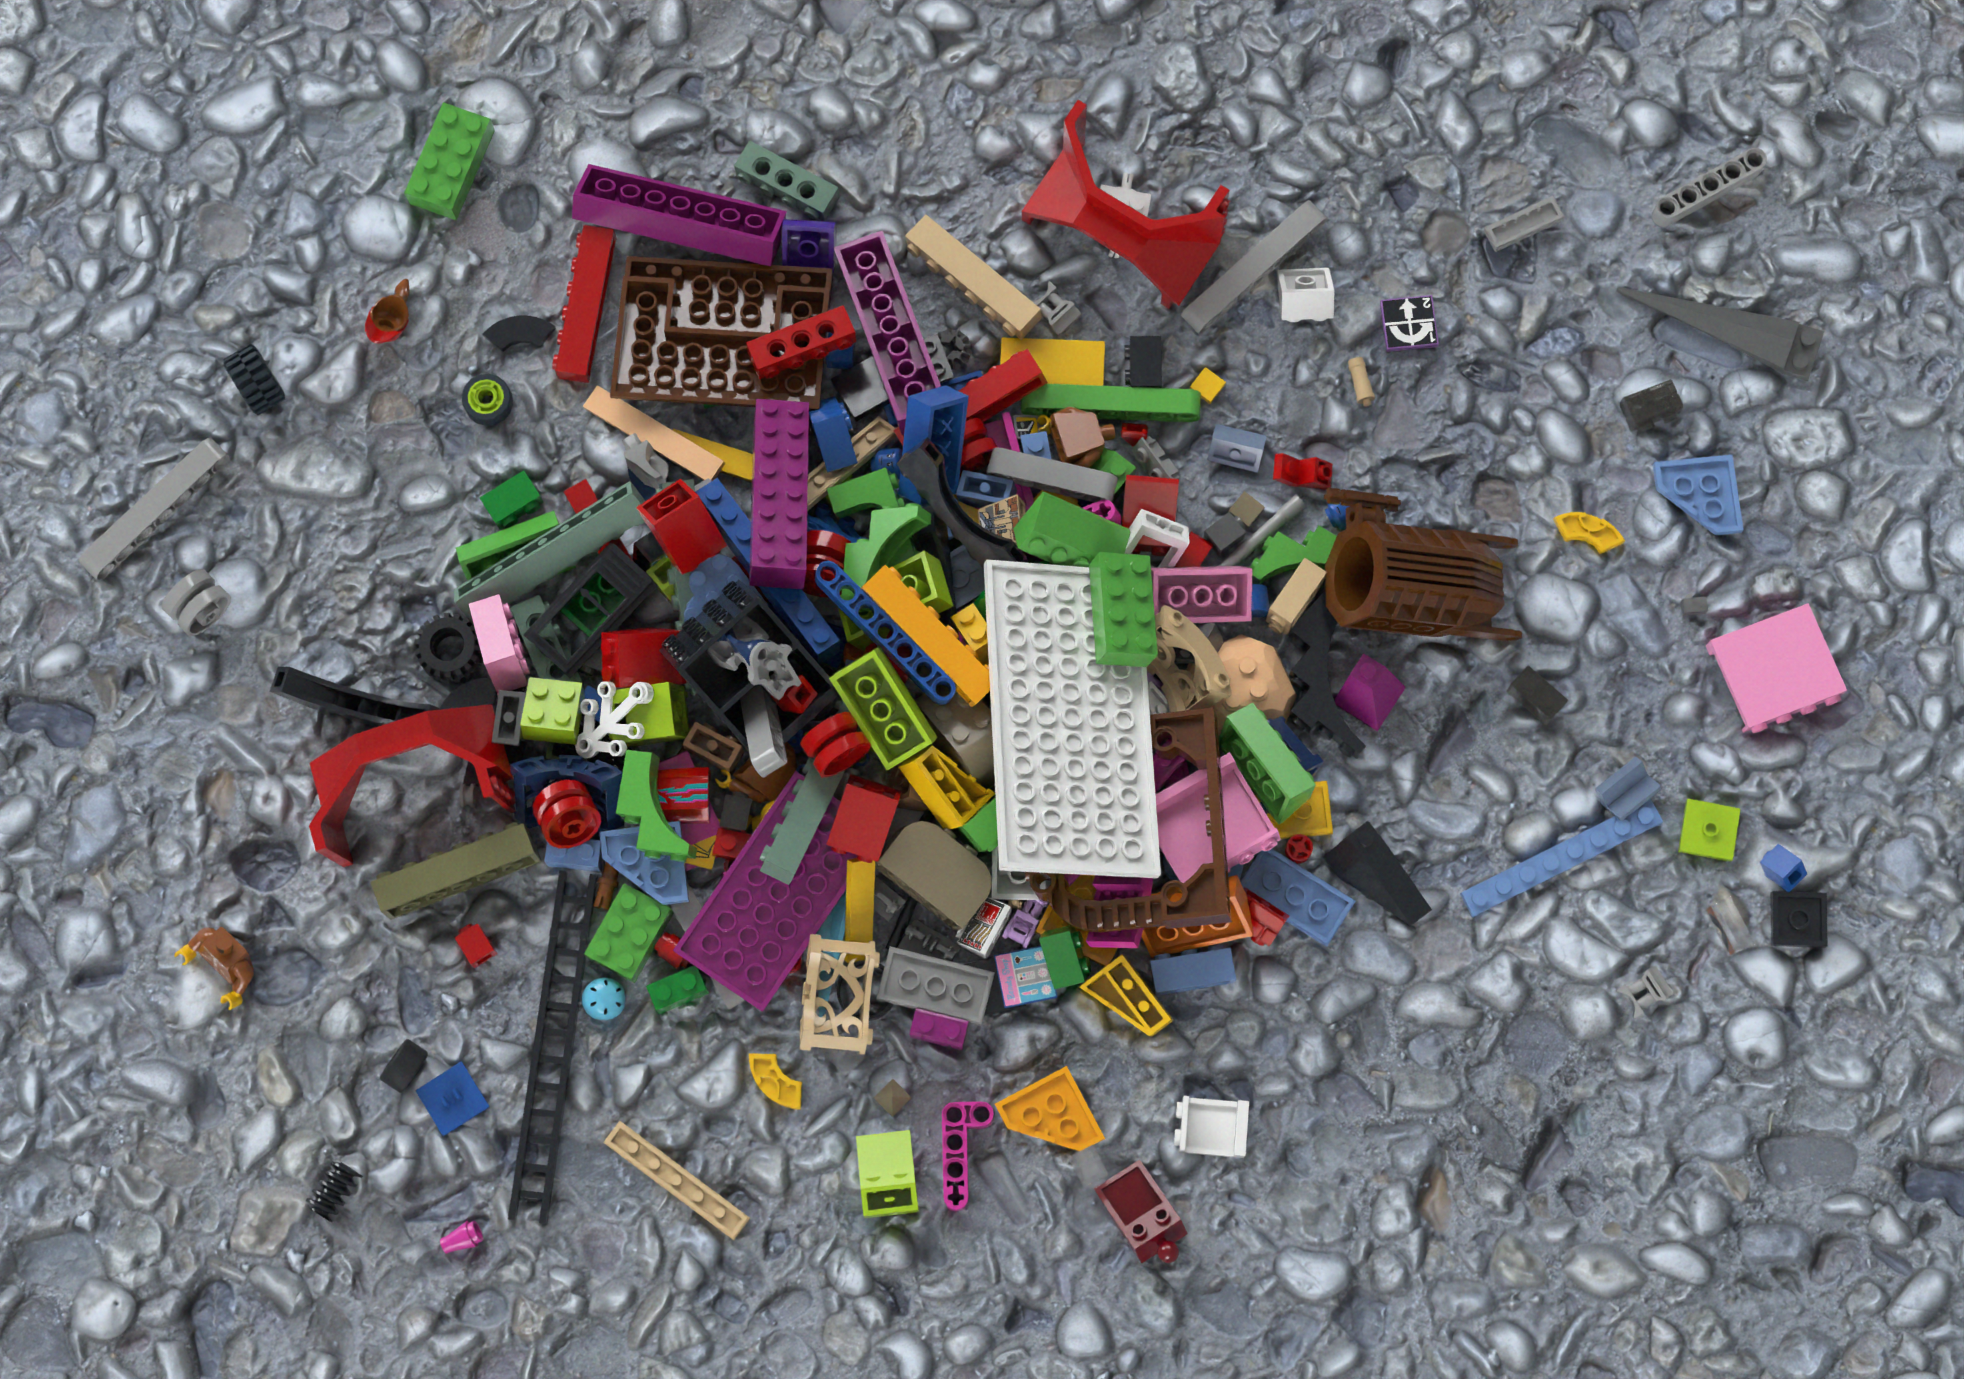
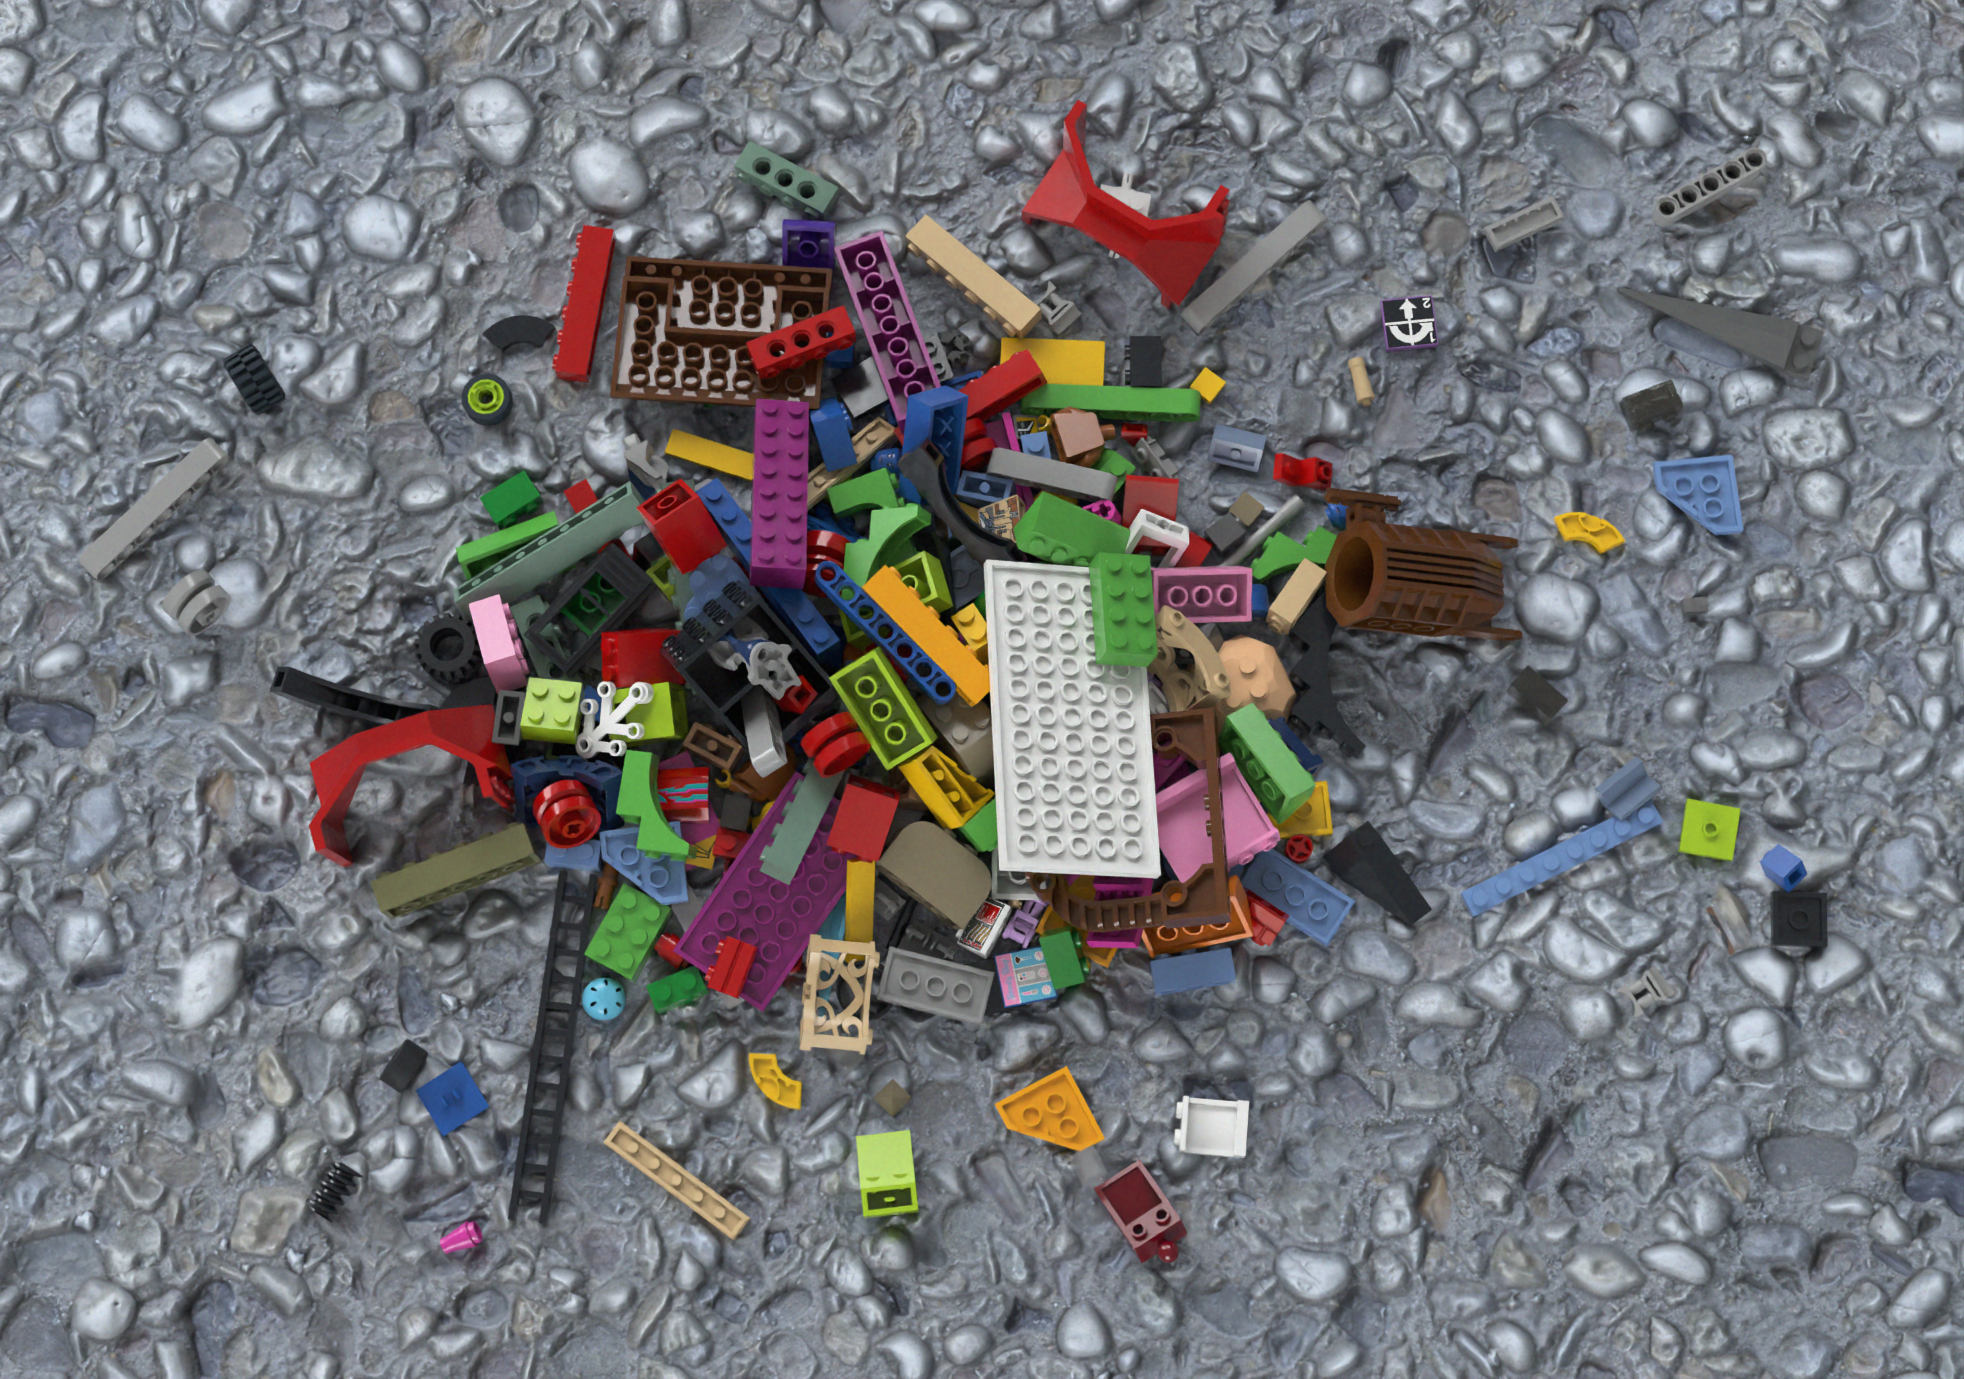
(225, 956): dark orange torso -> none
(389, 315): dark orange hair -> none
(449, 161): bright green brick -> none
(475, 944): red brick -> none
(662, 439): light nougat tile -> none
(678, 214): magenta brick -> none
(731, 967): none -> red brick
(939, 1029): magenta brick -> none
(961, 1155): dark pink beam -> none
(1128, 995): yellow wedge -> none
(1305, 294): white slope -> none
(1369, 692): magenta slope -> none
(1778, 668): bright pink panel -> none

